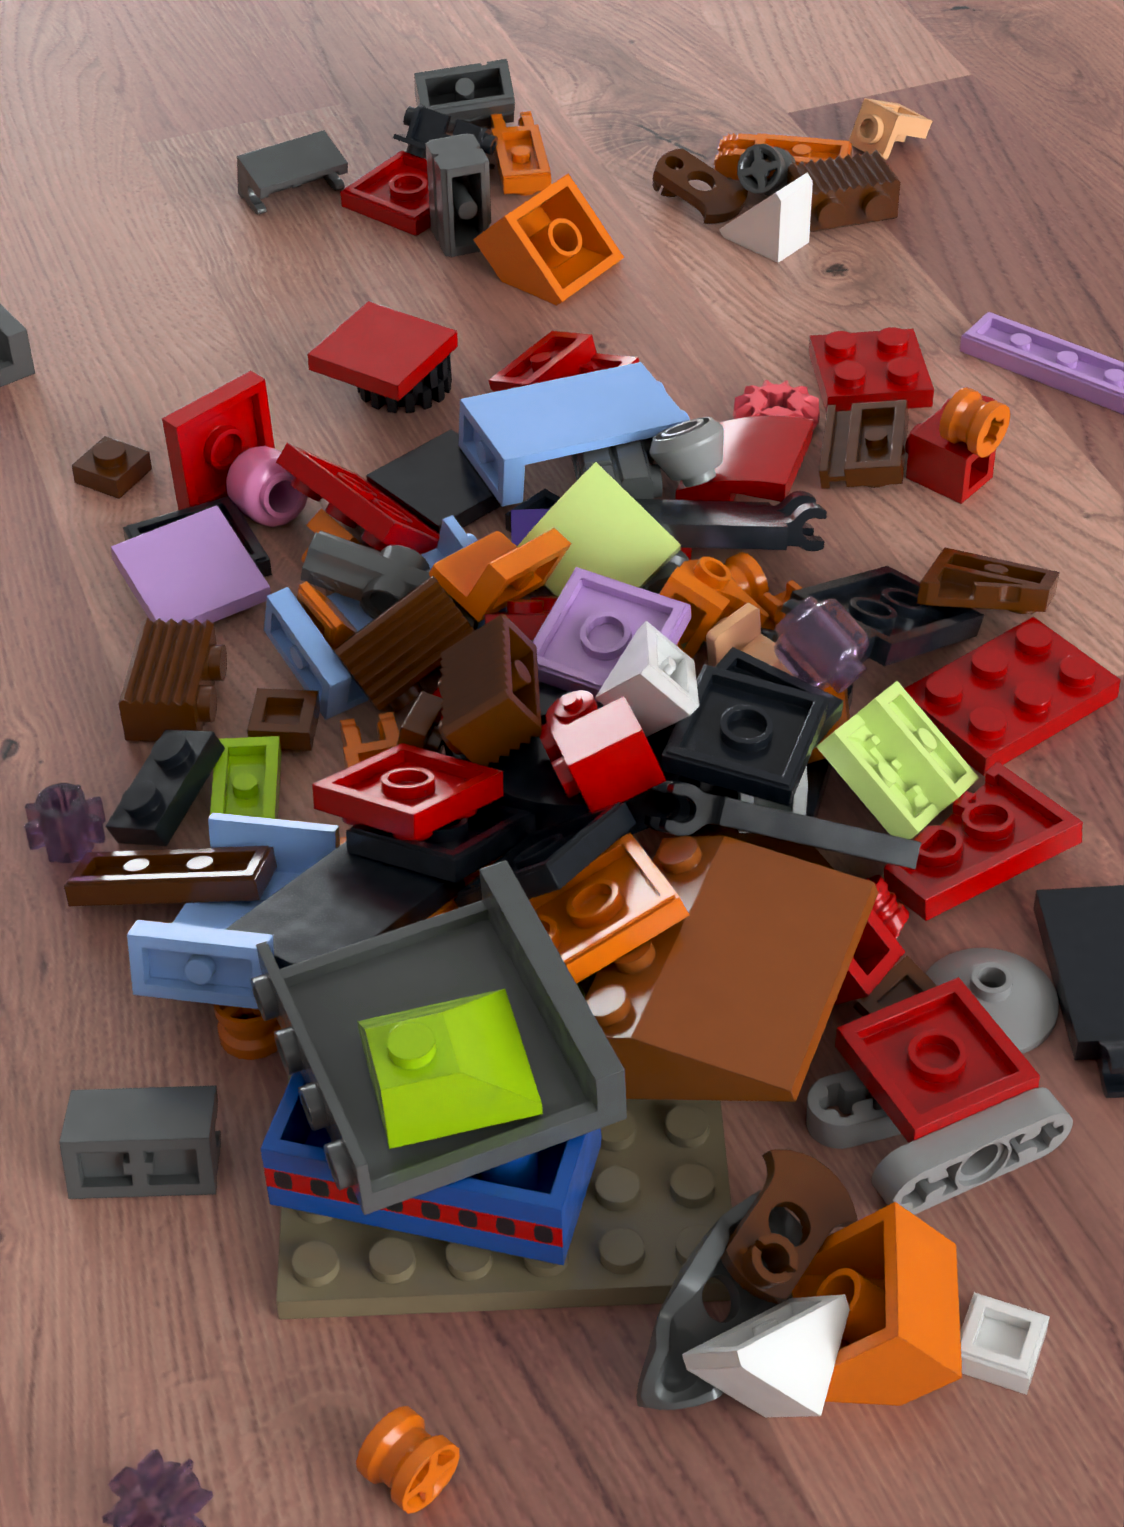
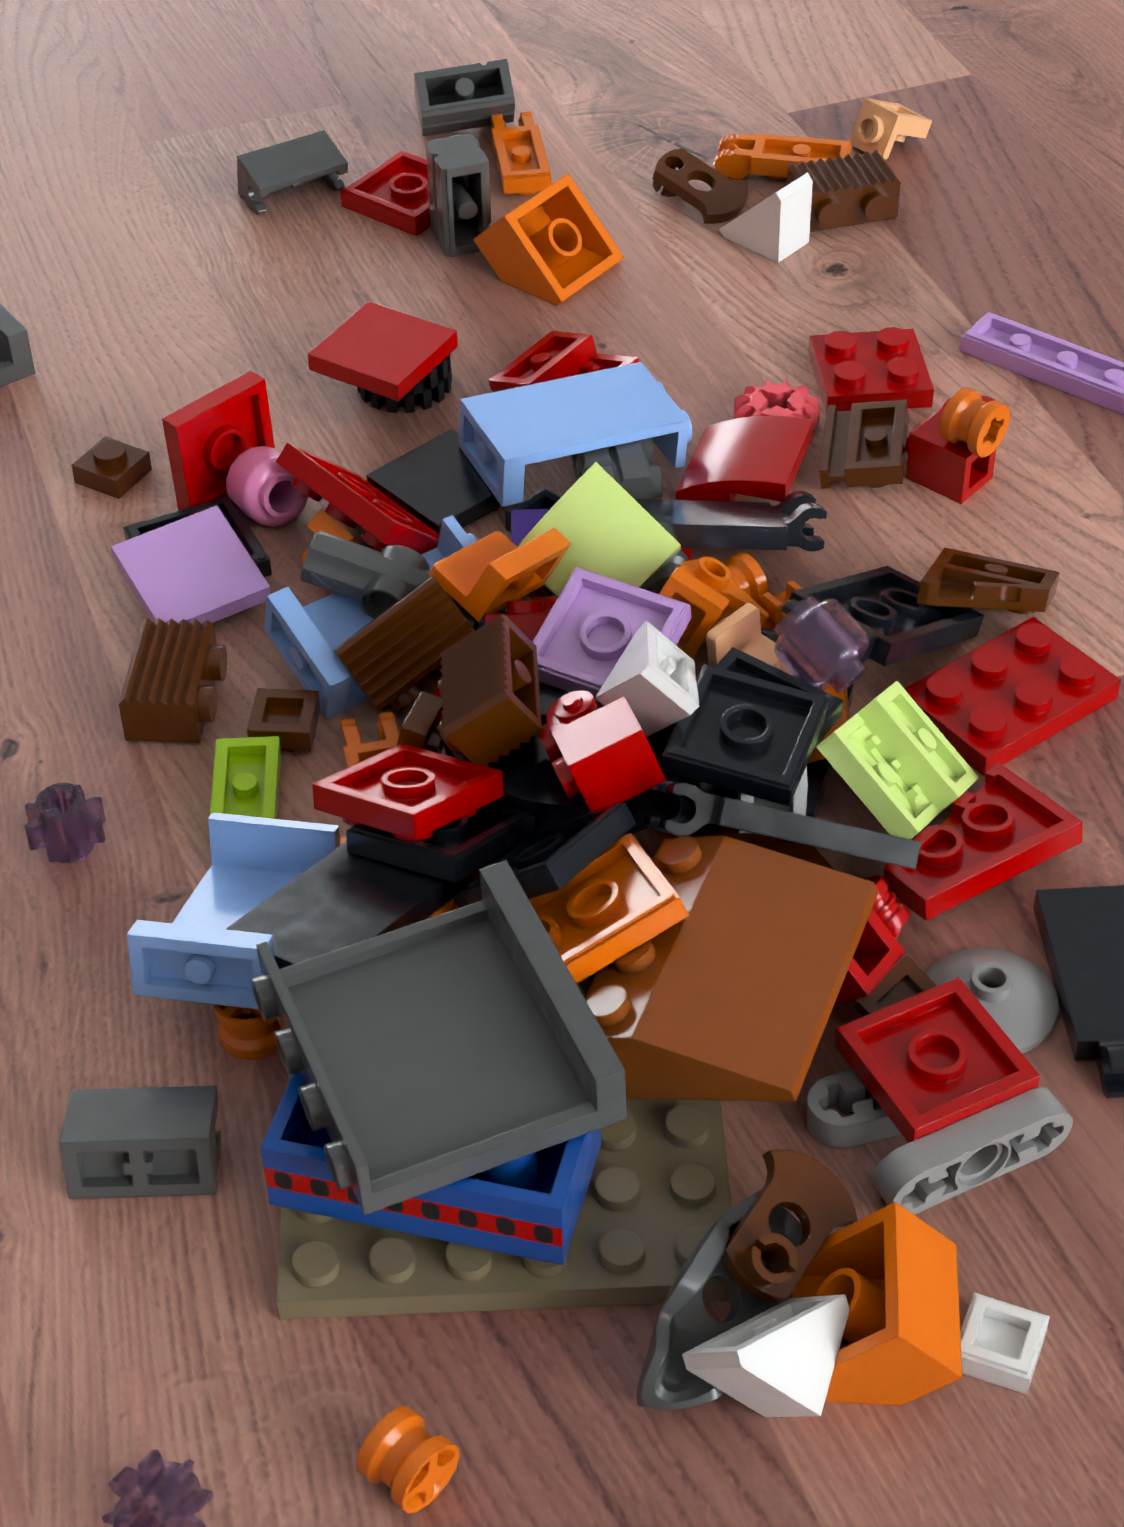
(165, 787): black plate -> none
(171, 876): reddish brown tile -> none
(325, 615): orange slope -> none
(430, 125): black hinge -> none
(448, 1068): lime slope -> none
(690, 450): light grey cone -> none
(757, 164): dark grey wheel -> none

